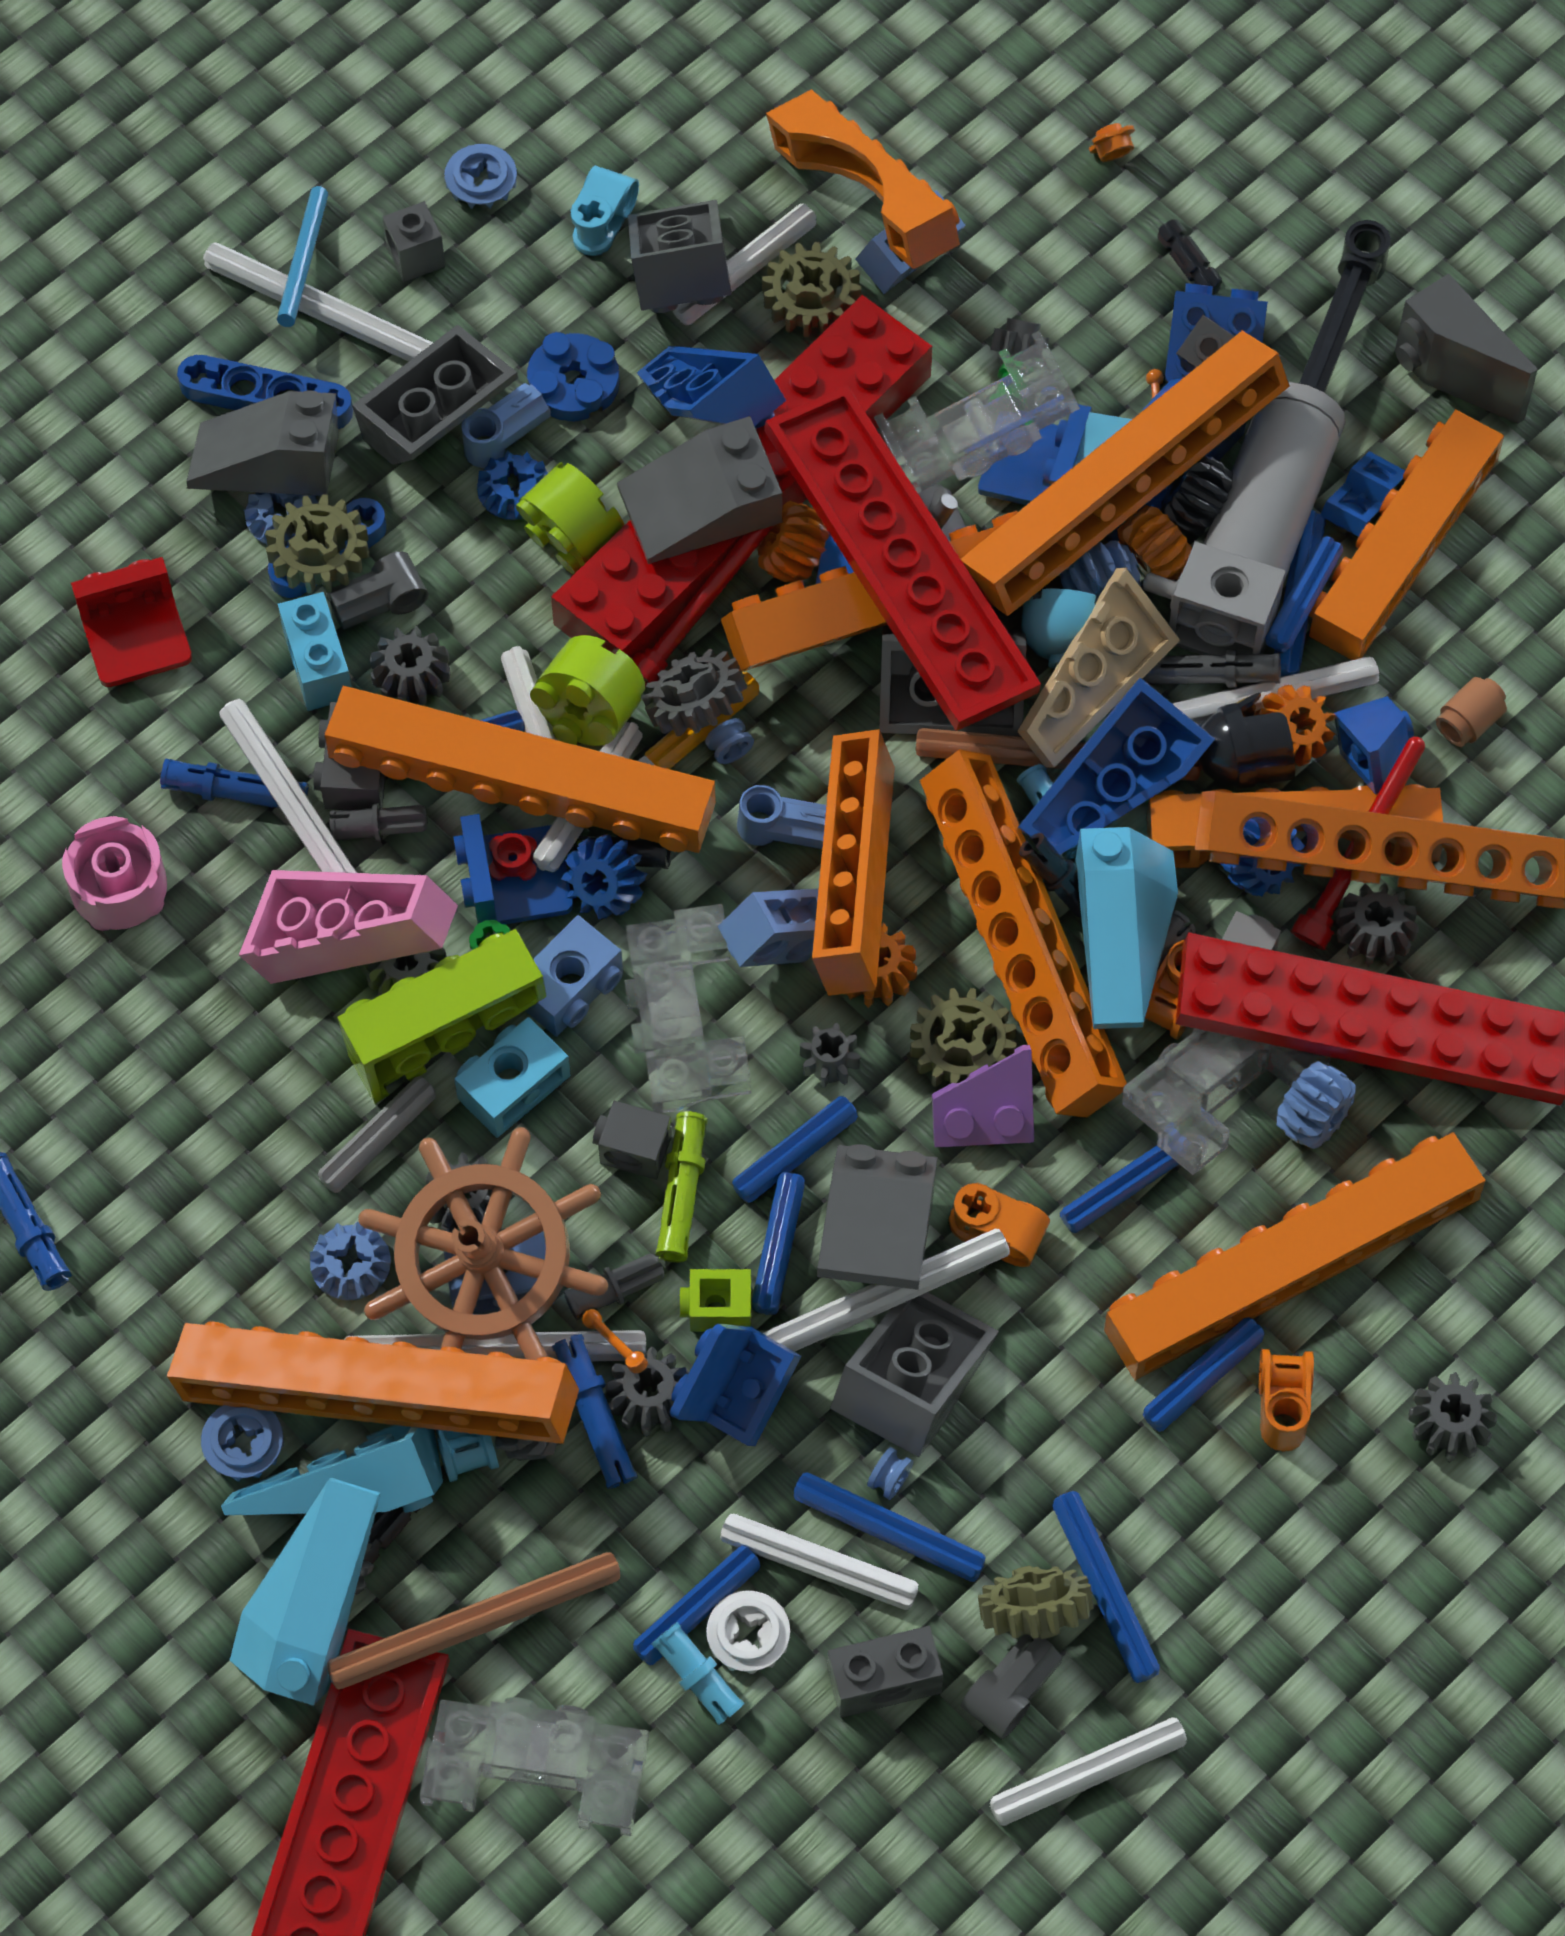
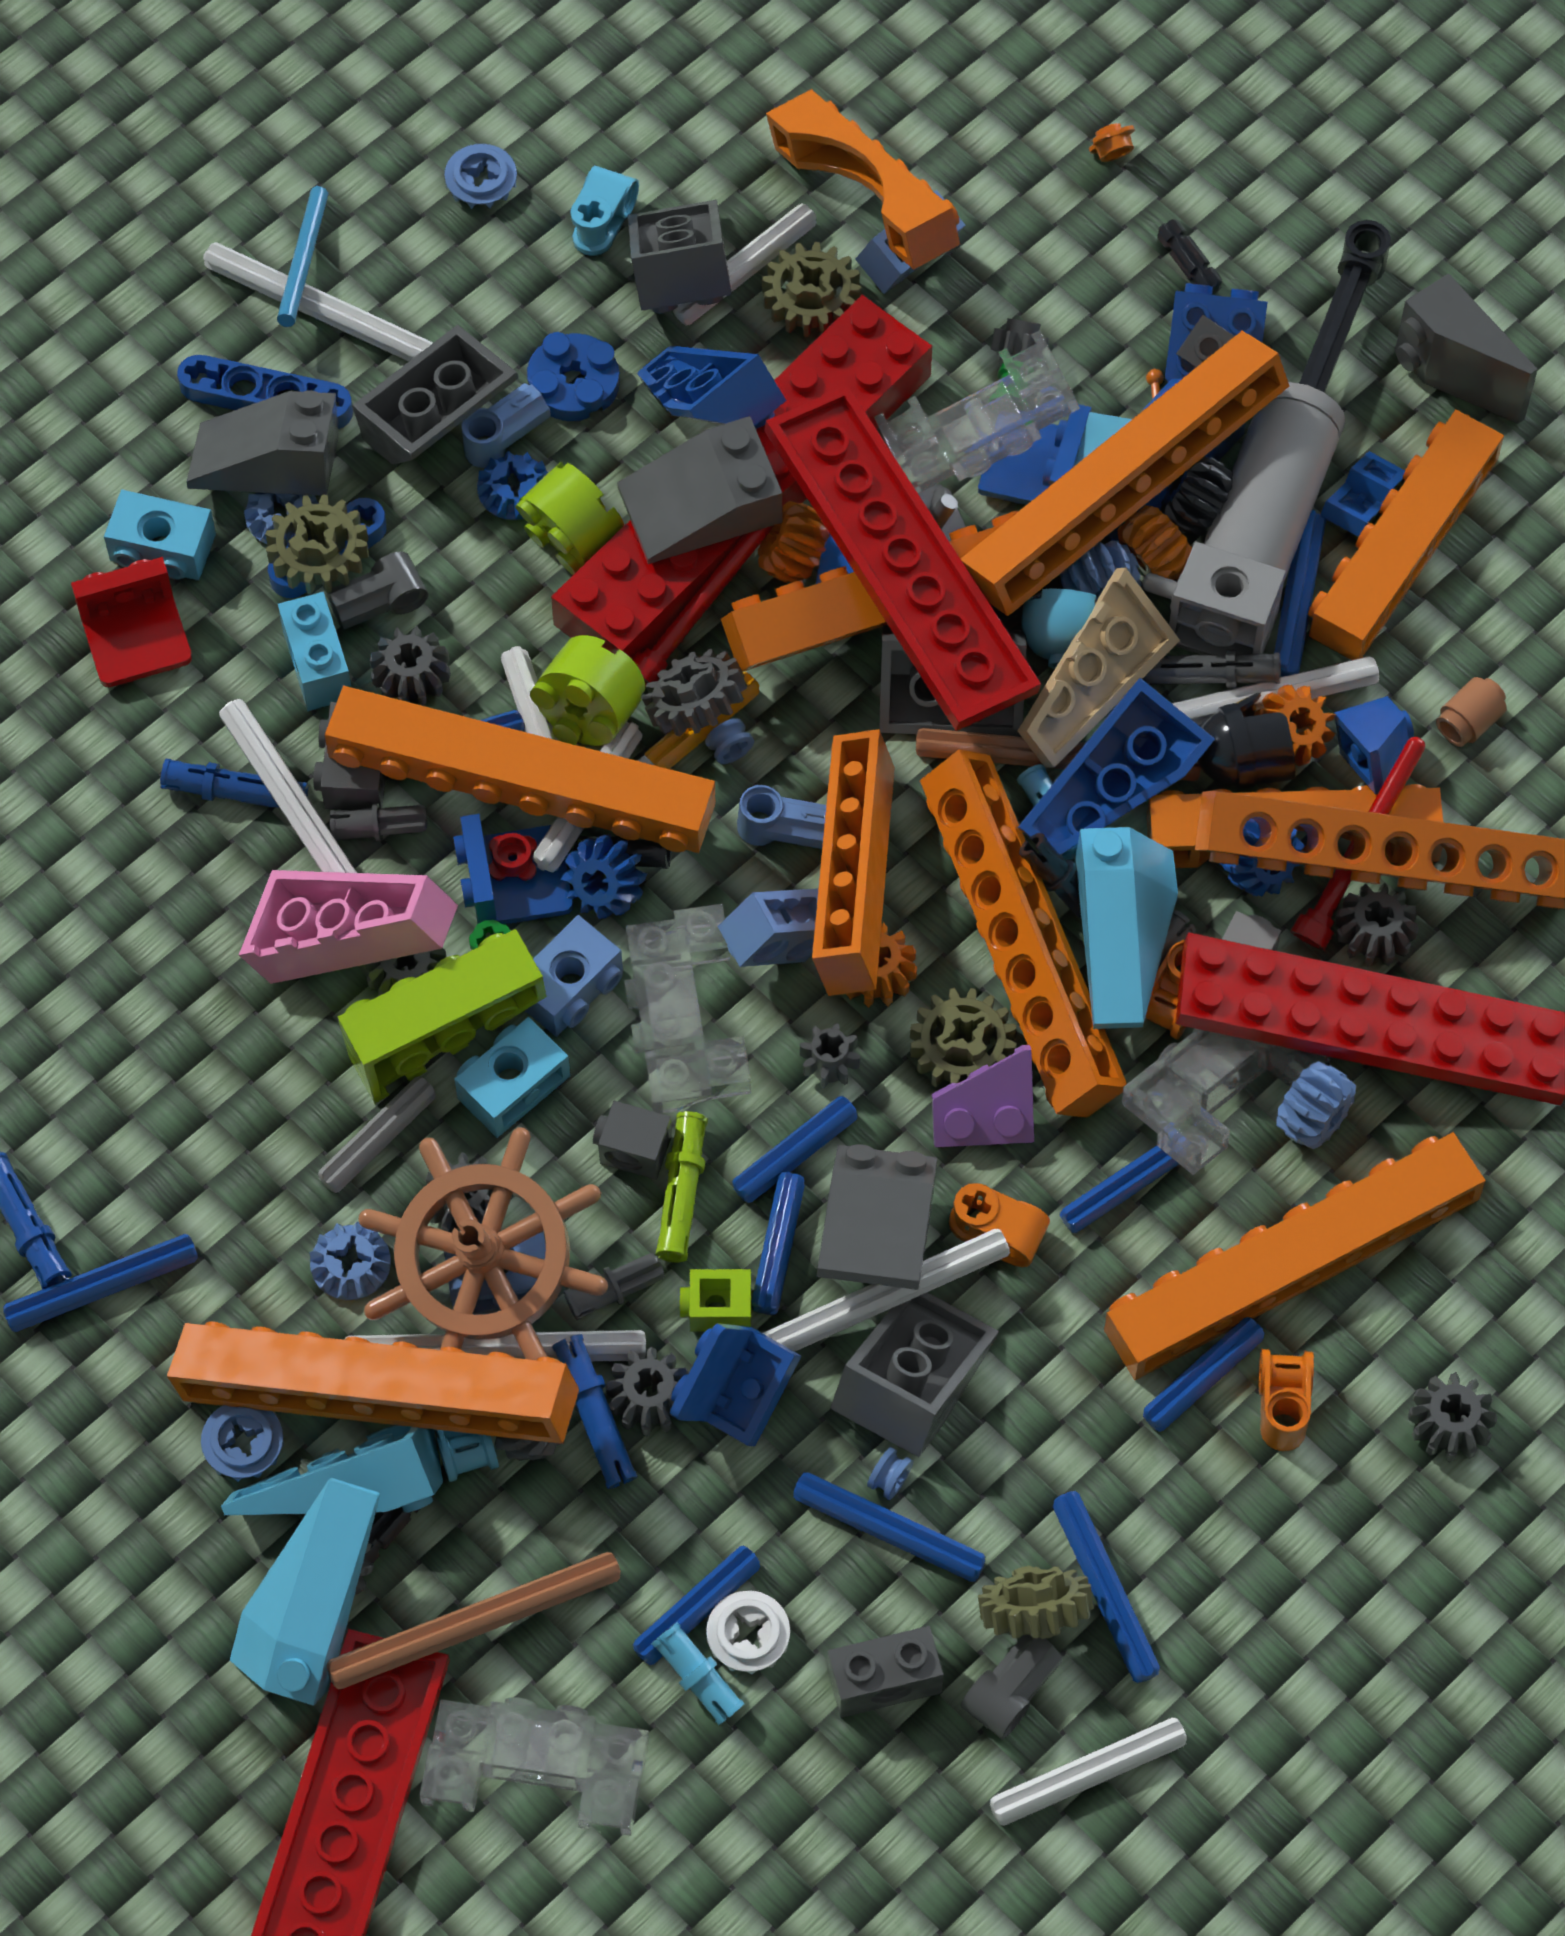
(100, 1282): none -> blue axle
(115, 873): bright pink brick -> none
(143, 517): none -> medium azure brick
(413, 241): dark grey brick -> none
(635, 1360): orange hinge -> none
(820, 1561): white axle -> none
(1304, 594): blue axle -> none

